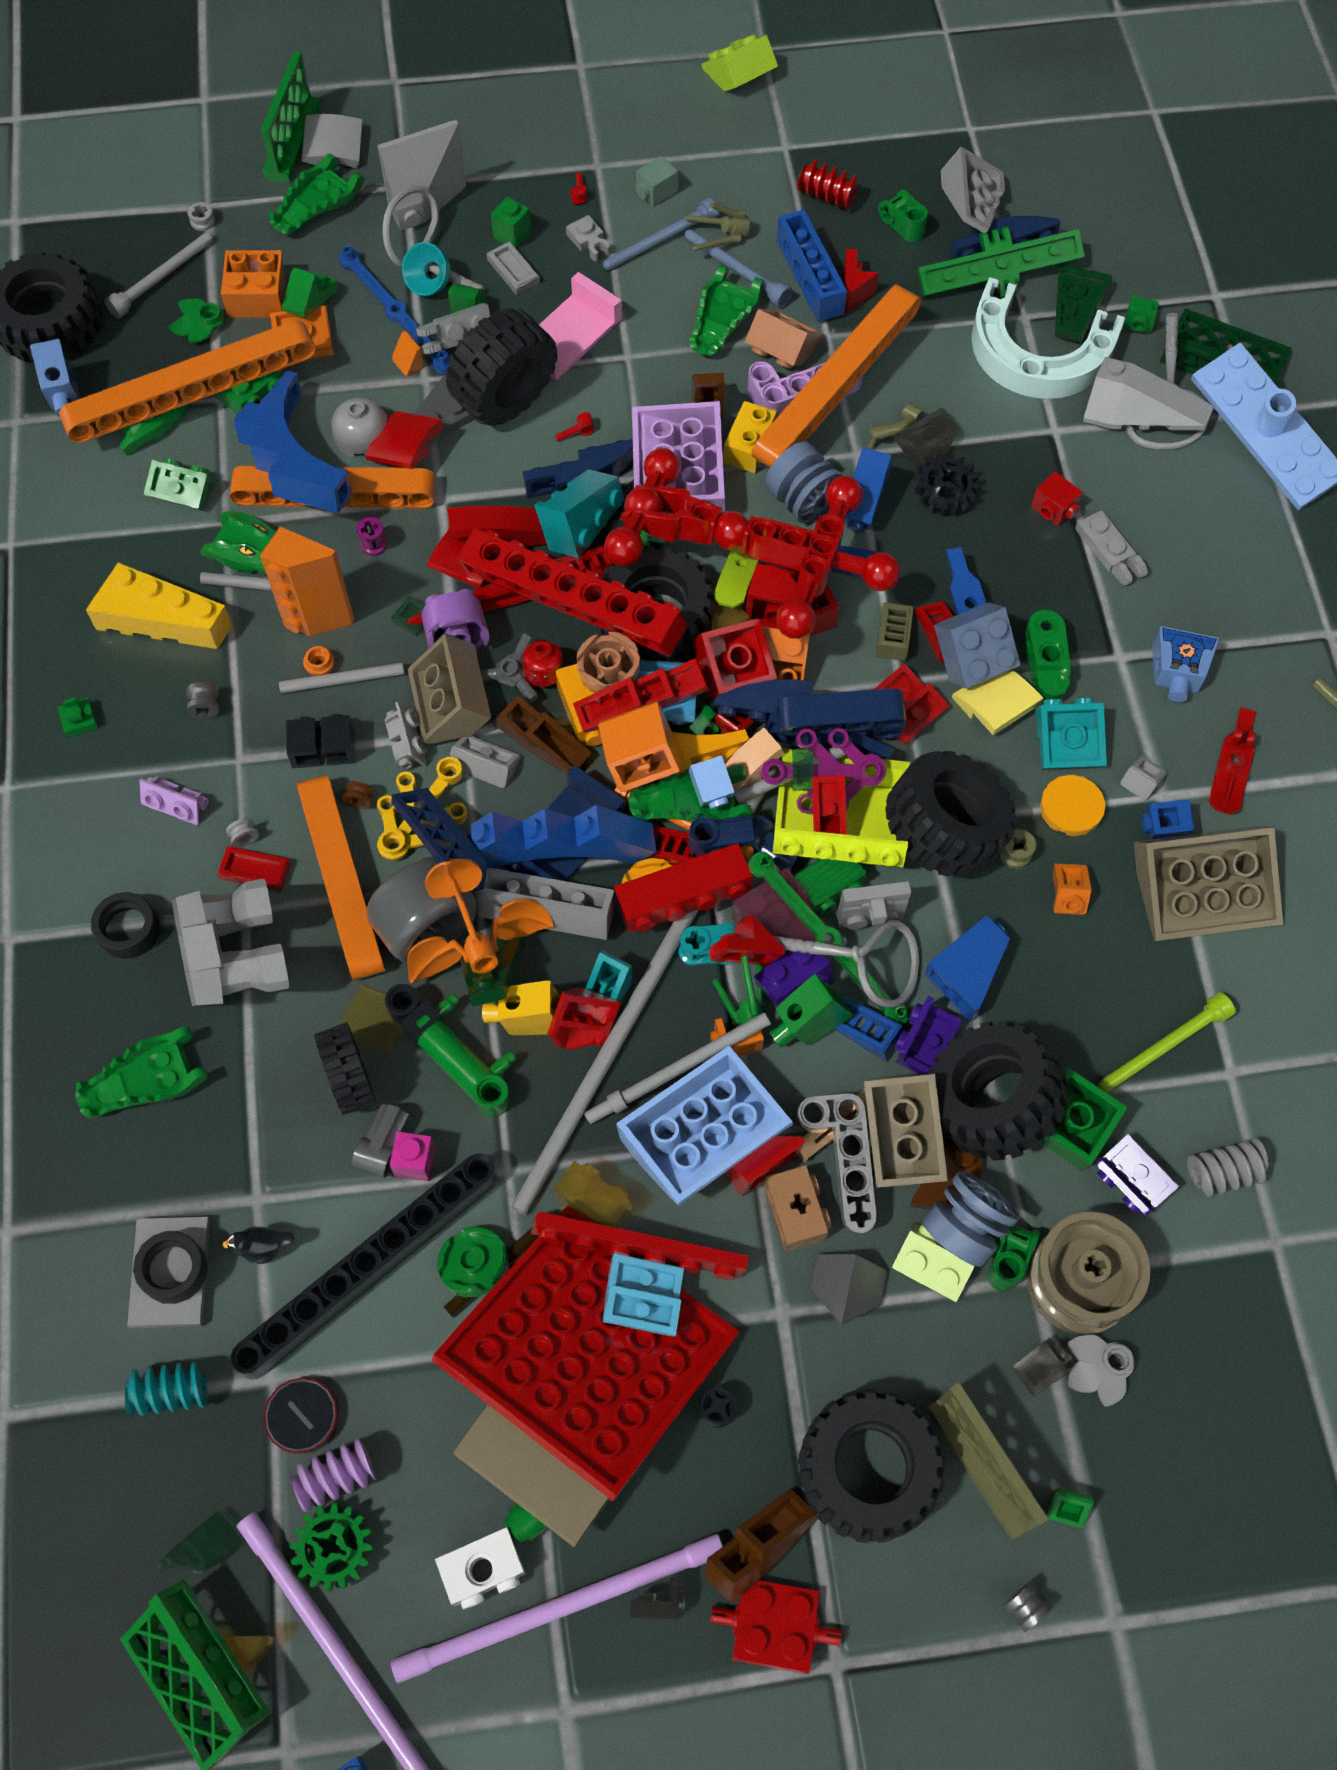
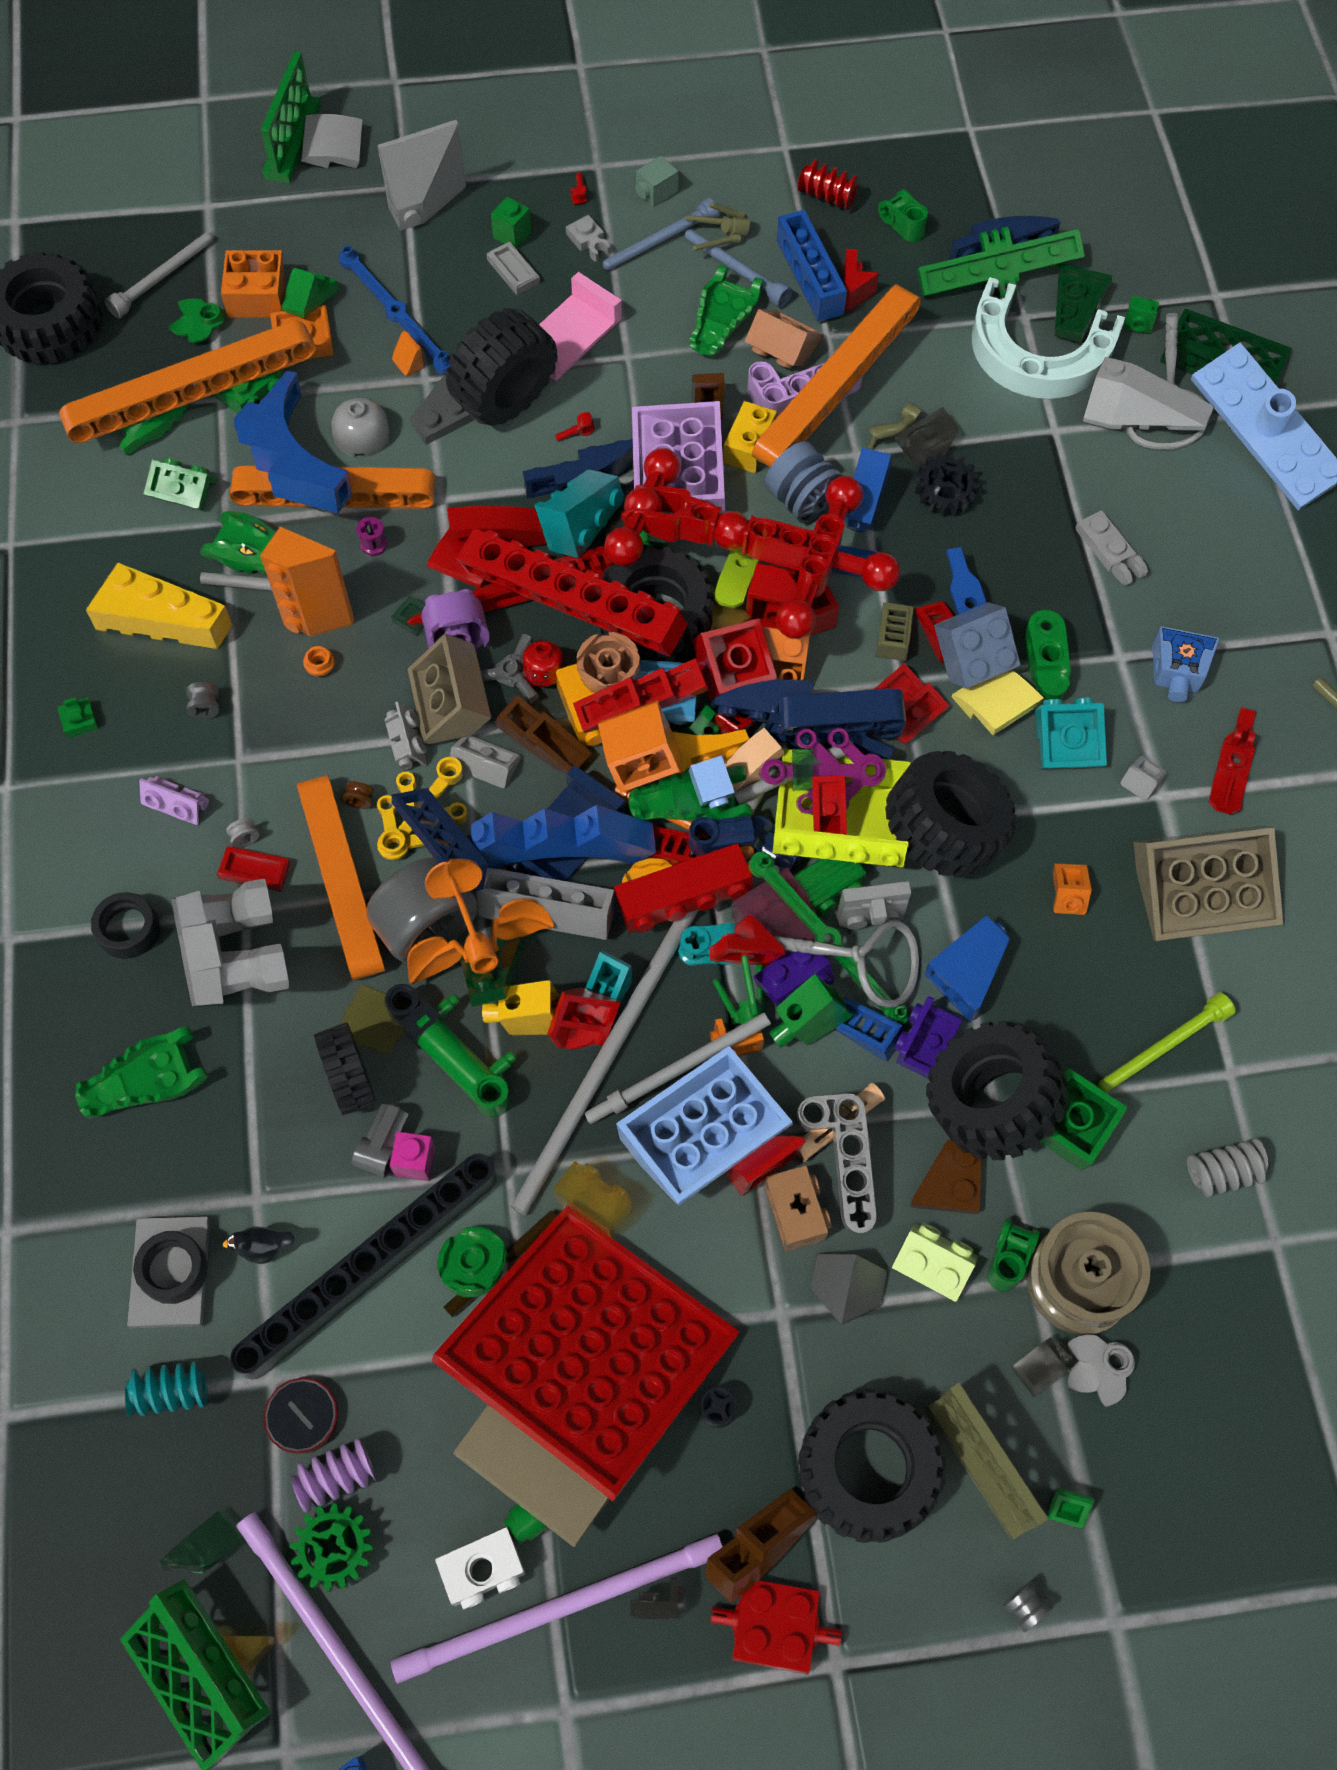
(57, 385): medium blue torso -> none
(201, 209): light grey bush -> none
(304, 741): black piece -> none
(314, 194): green animal -> none
(341, 678): light grey bar -> none
(404, 439): red slope -> none
(416, 265): teal piece -> none
(452, 328): light grey hinge -> none
(454, 277): light grey piece -> none
(464, 297): green brick -> none
(643, 1295): medium azure slope -> none
(652, 1248): red plate -> none
(740, 62): lime slope -> none
(905, 1130): dark tan slope -> none
(970, 1219): sand blue wheel -> none
(973, 188): light grey wedge -> none
(1018, 856): olive wheel -> none
(1057, 499): red brick -> none
(1072, 805): light orange tile -> none
(1136, 1175): bracket -> none
(1174, 812): blue brick -> none

